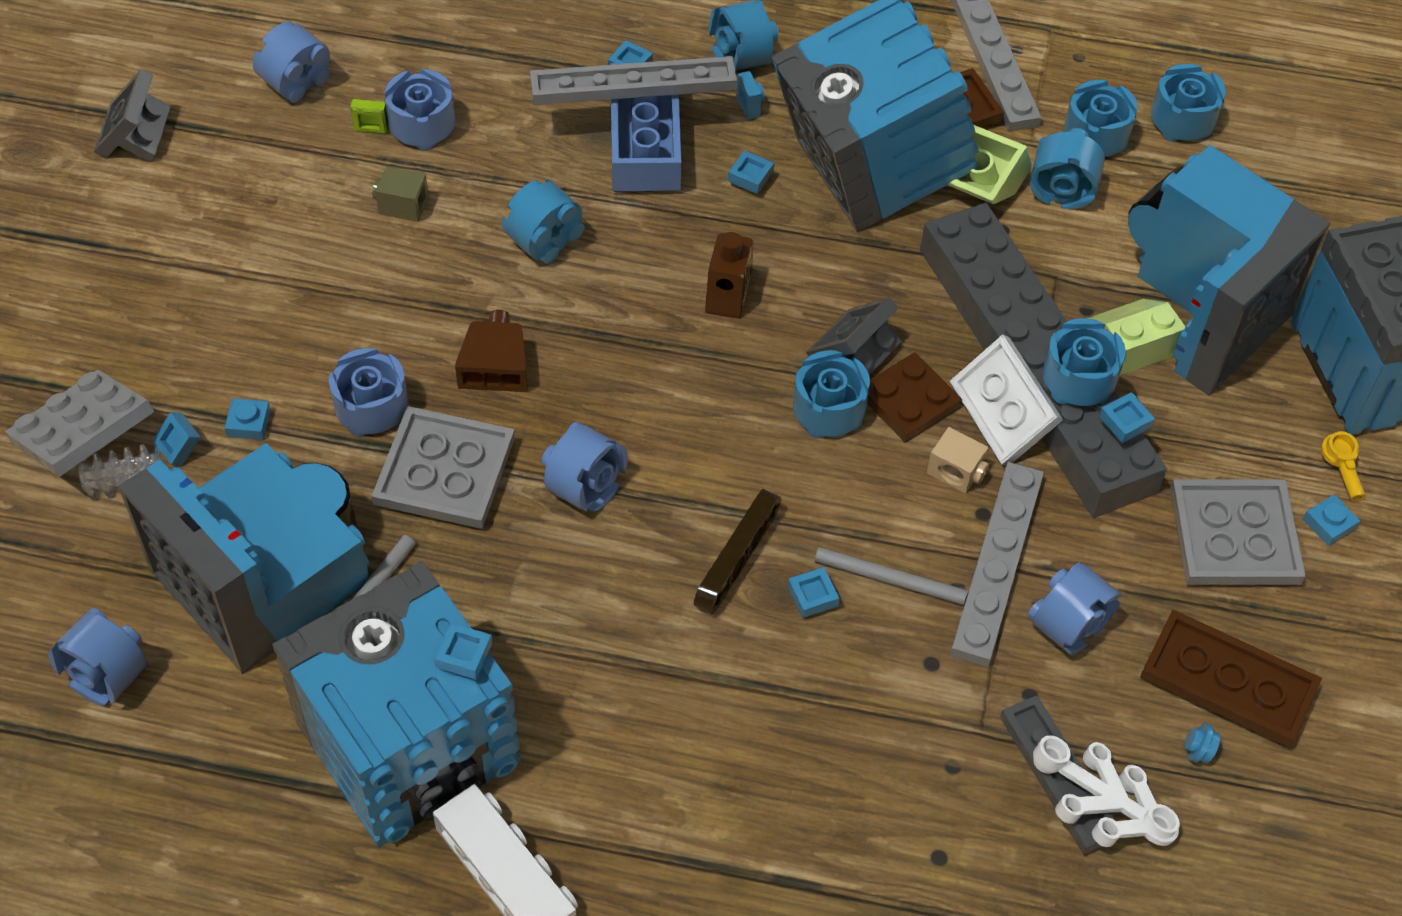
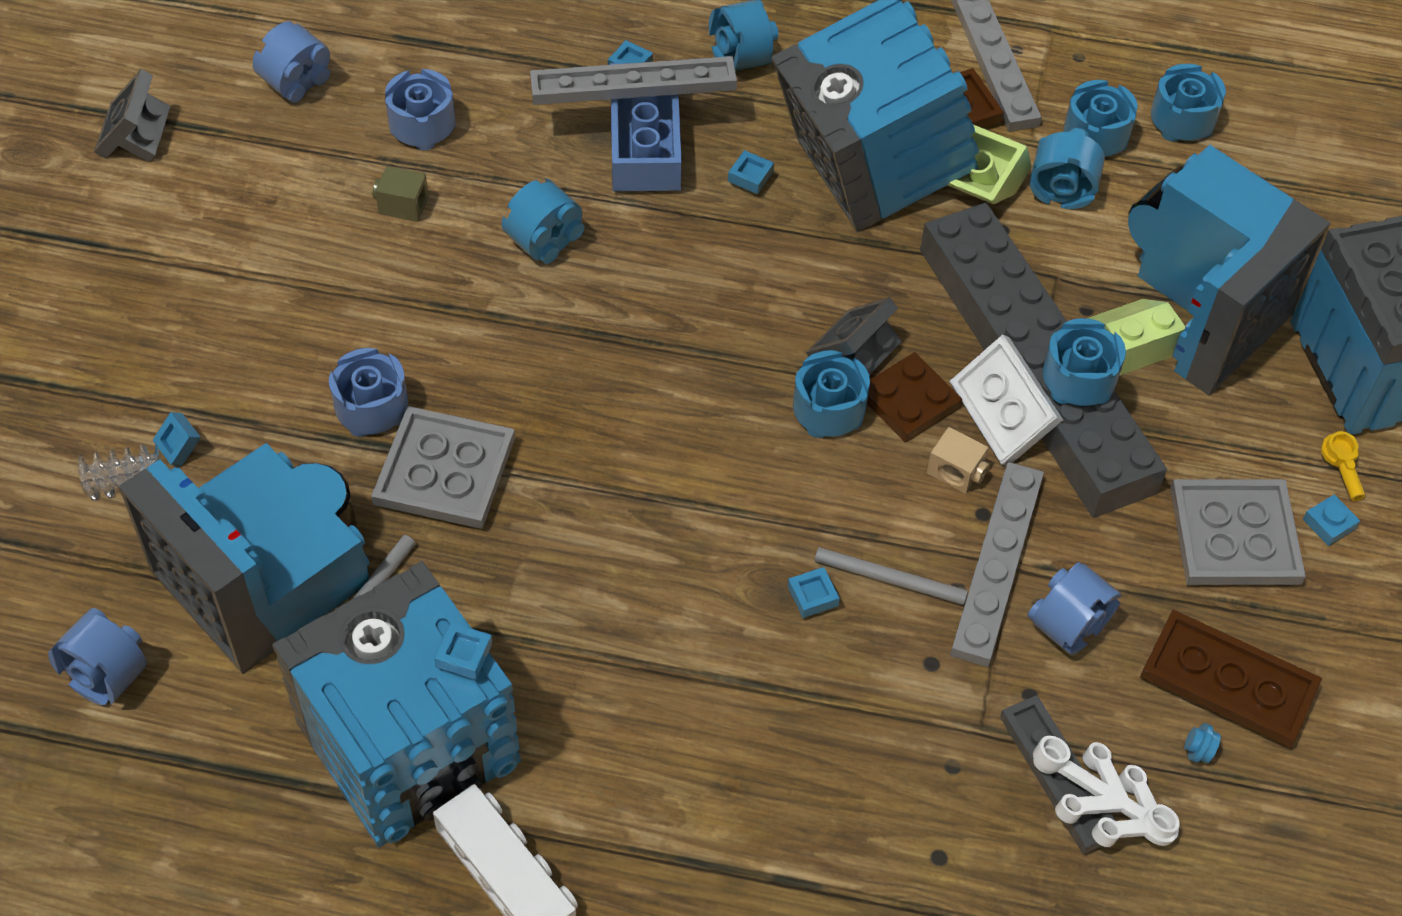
(78, 422): light grey plate -> none
(247, 419): dark azure plate -> none
(369, 116): lime tile -> none
(493, 355): reddish brown torso -> none
(584, 467): medium blue brick -> none
(731, 261): reddish brown torso -> none
(737, 551): dark brown beam -> none
(749, 95): dark azure plate -> none
(1127, 417): dark azure plate -> none

